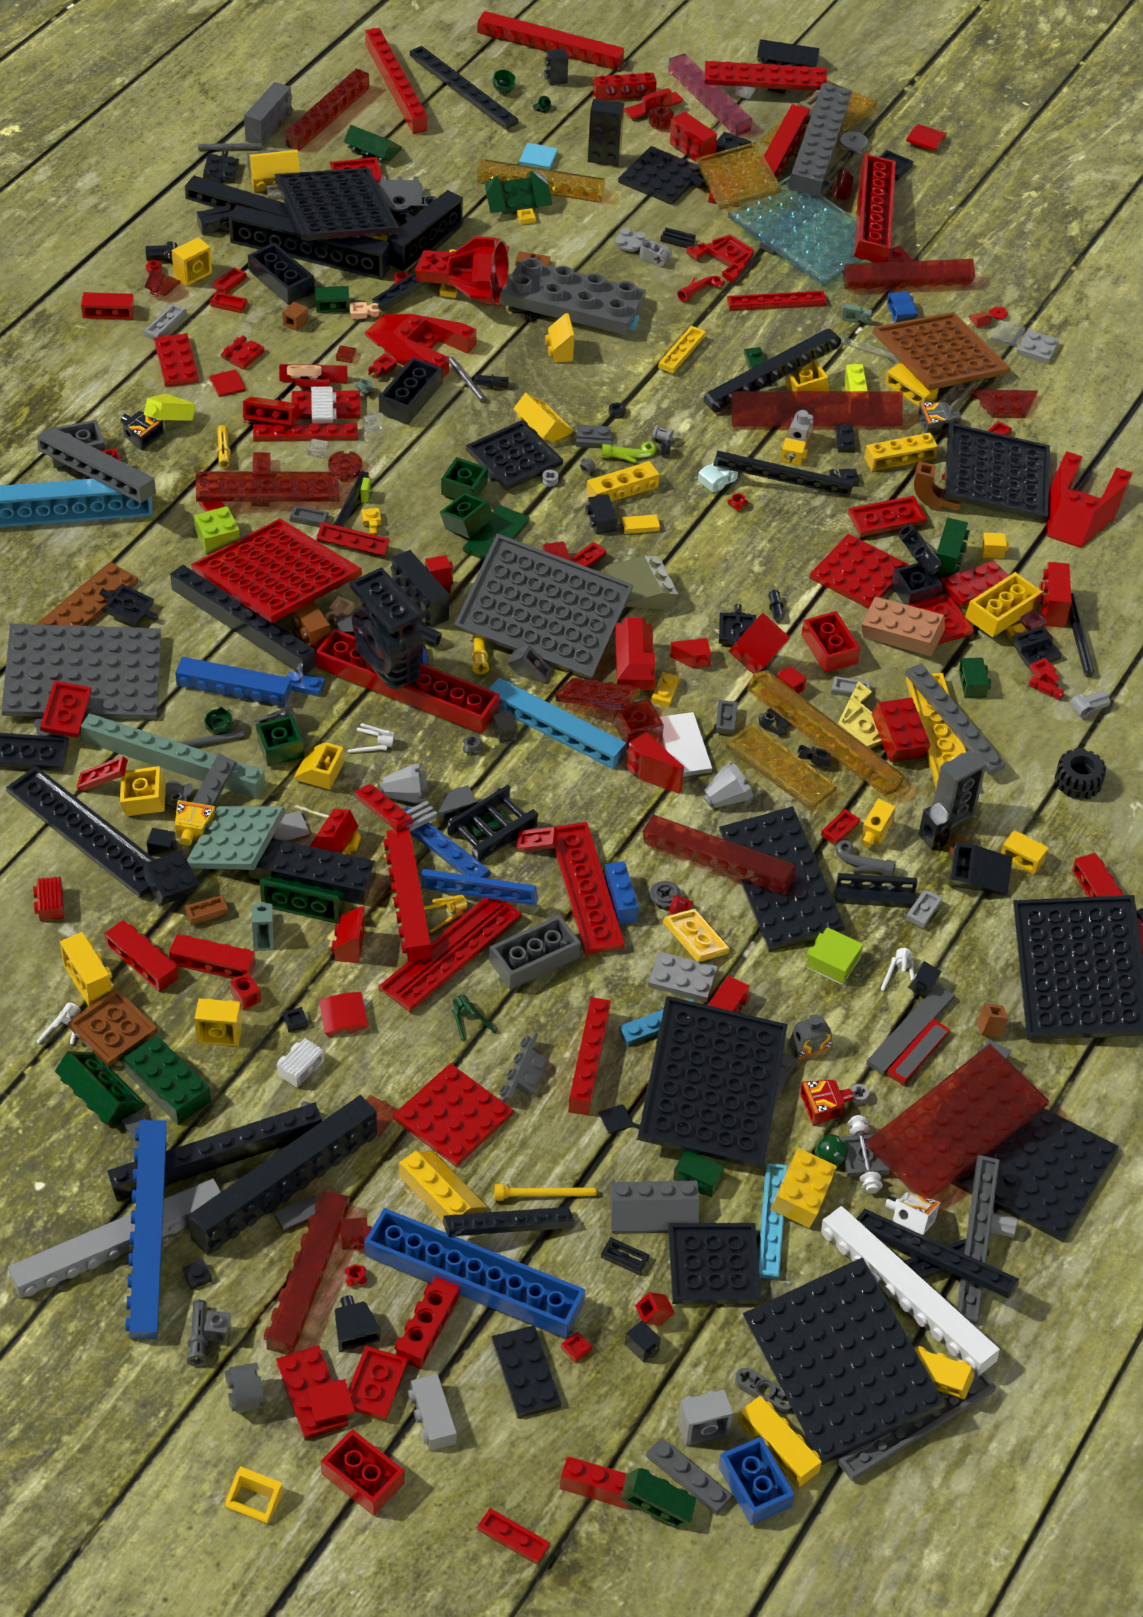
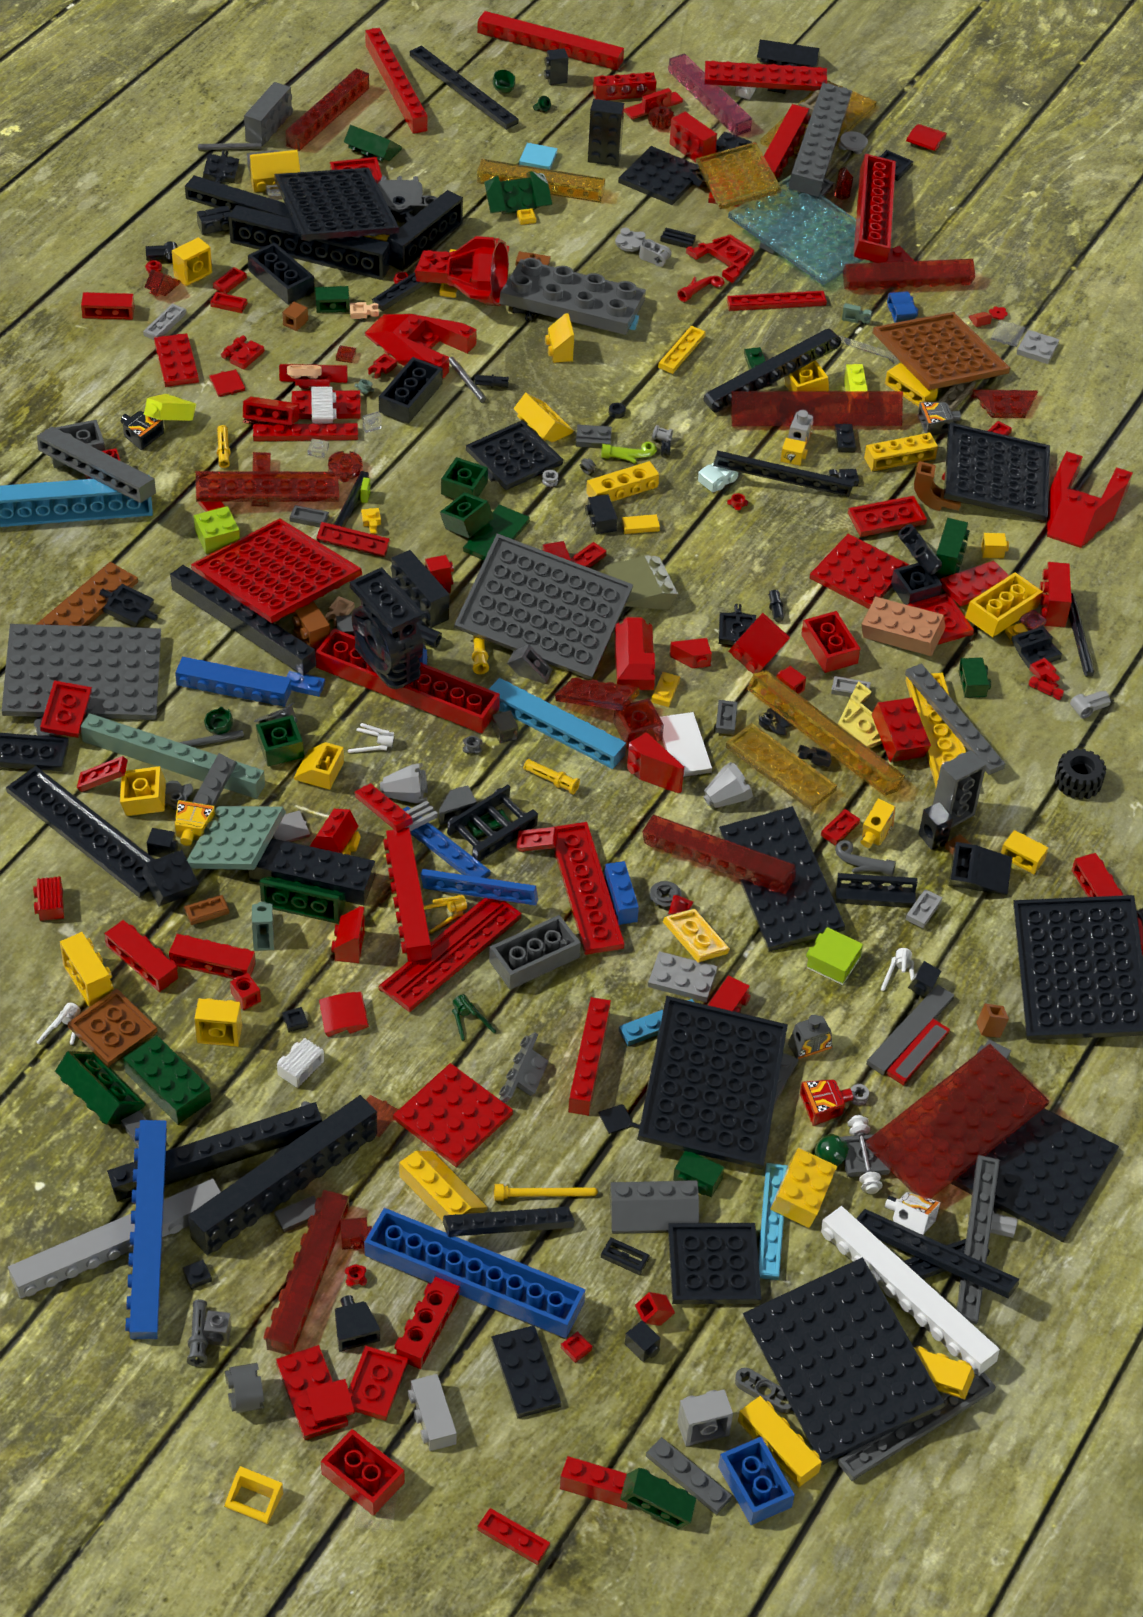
(559, 779): none -> yellow pin

